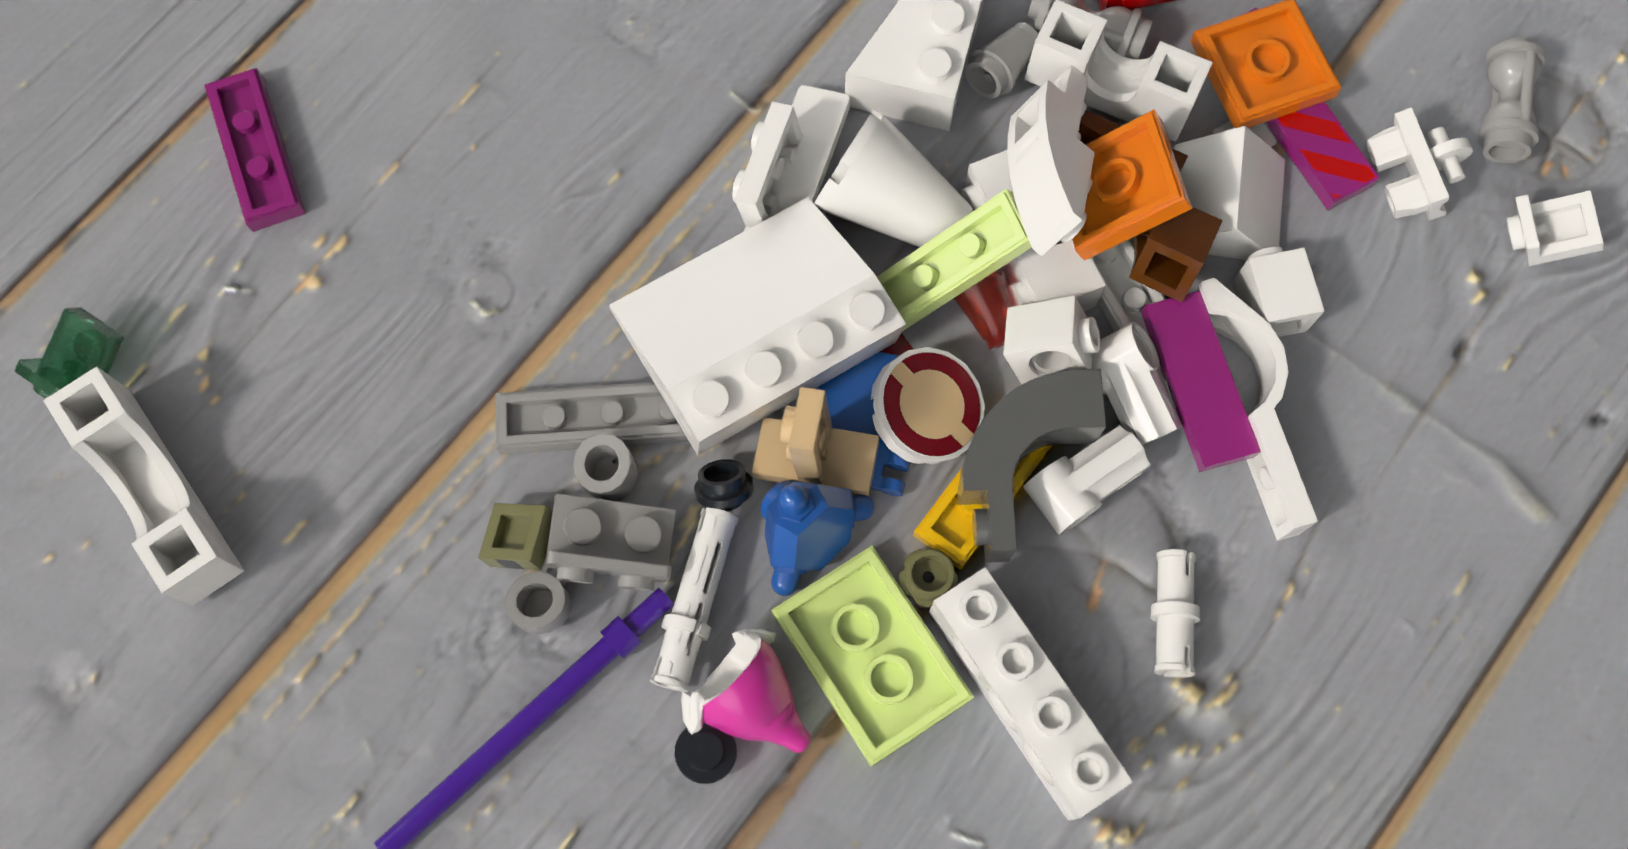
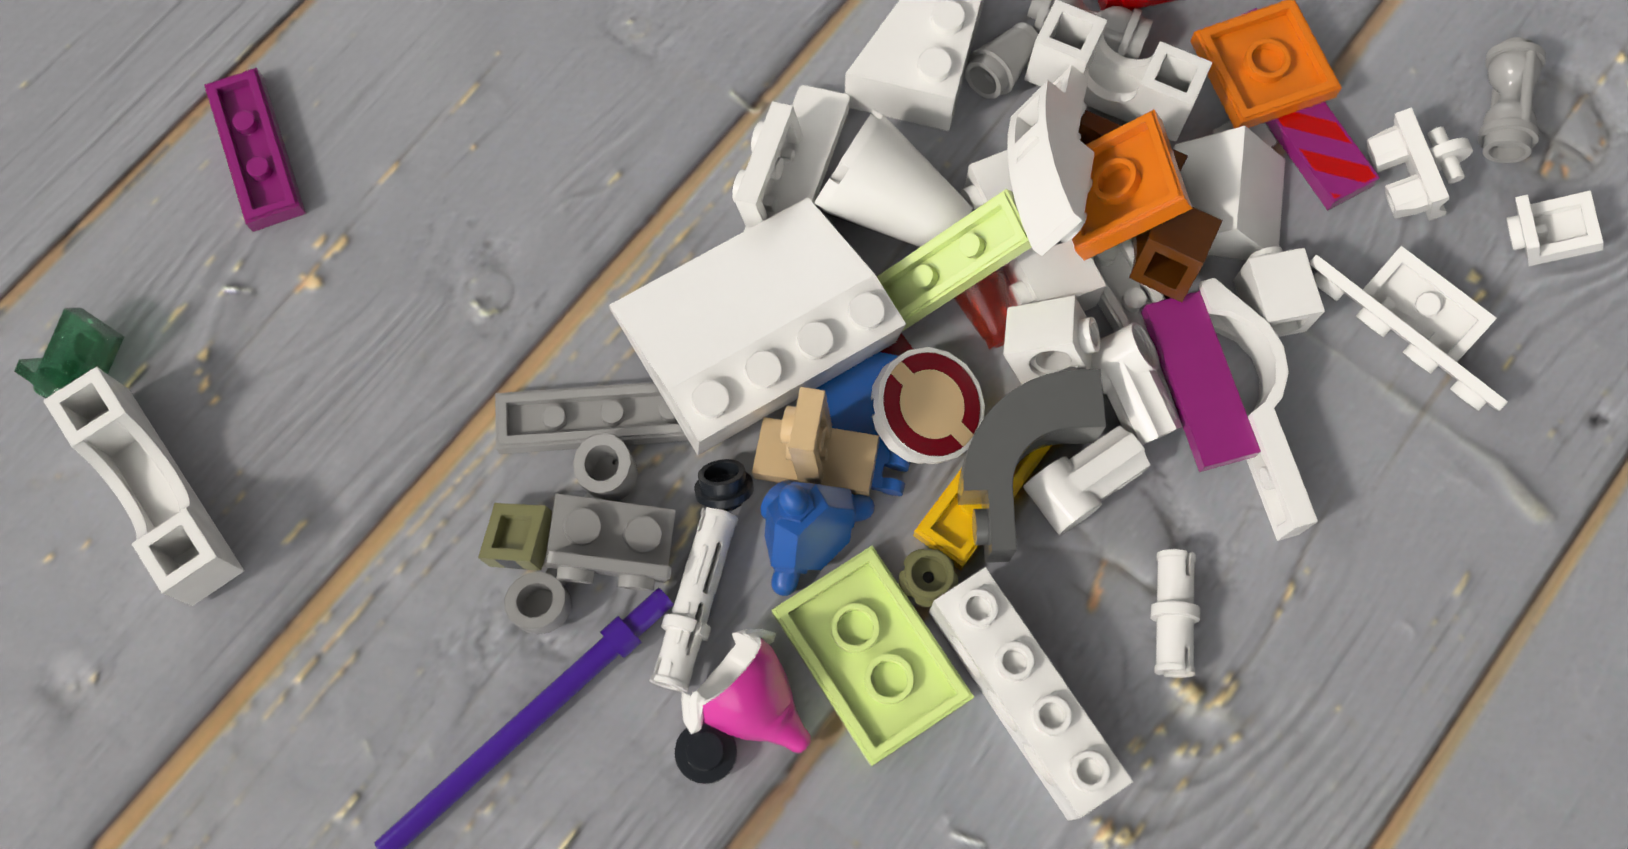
(1424, 312): none -> white bracket

